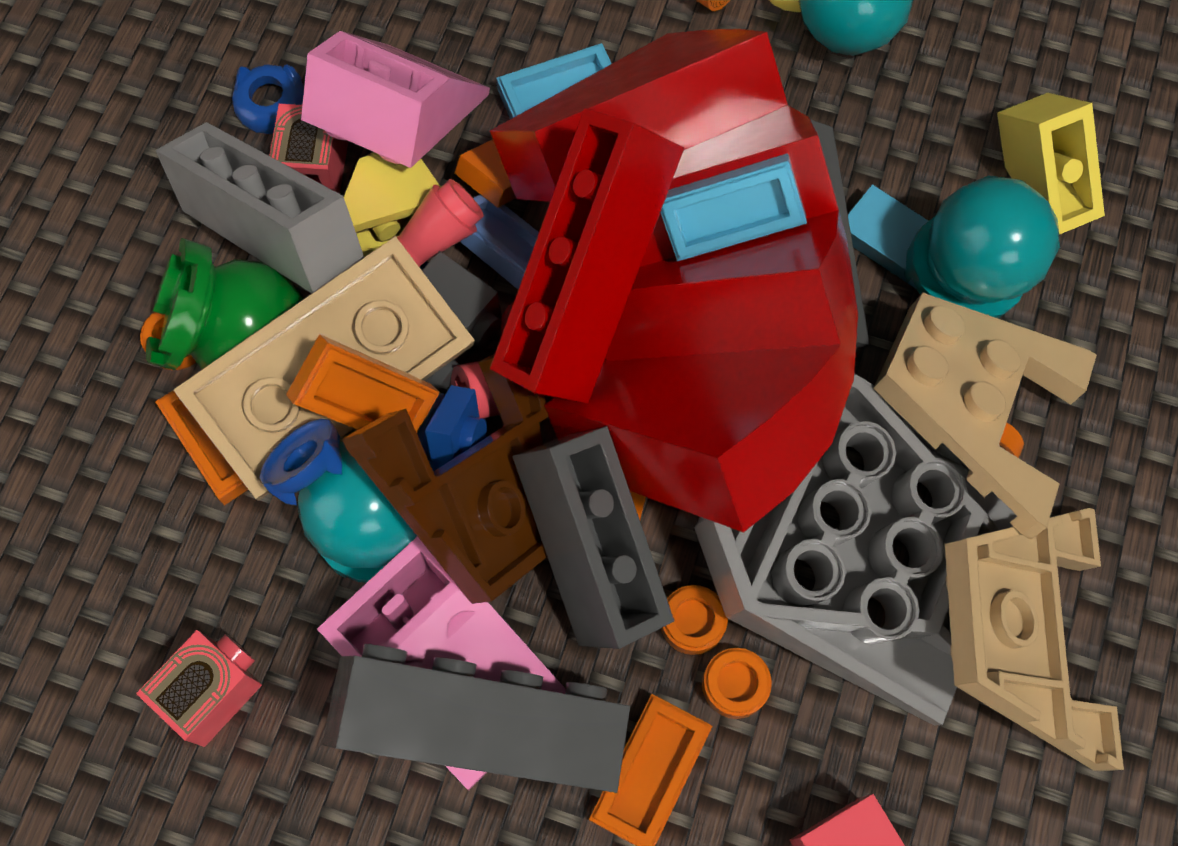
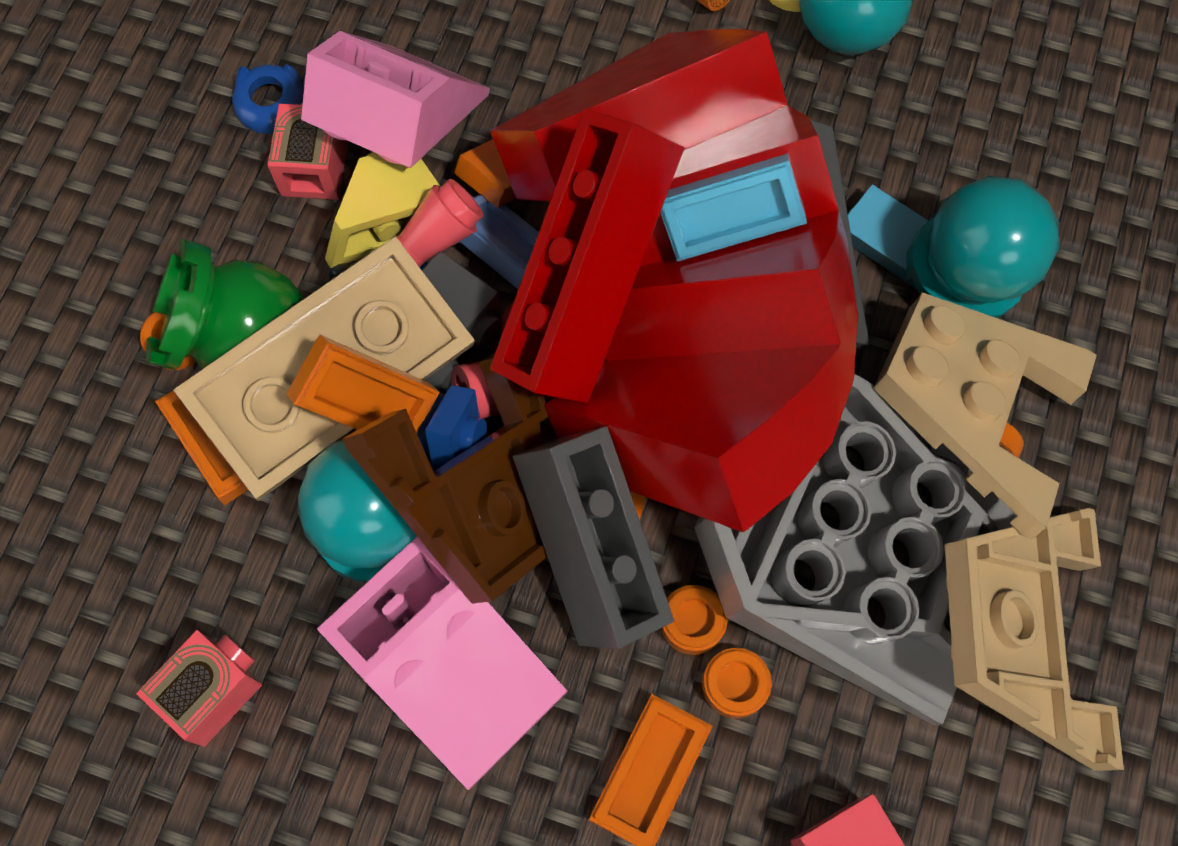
(262, 206): light grey brick -> none
(286, 466): blue piece -> none
(476, 722): dark grey brick -> none
(541, 81): medium azure tile -> none
(1055, 152): light yellow slope -> none

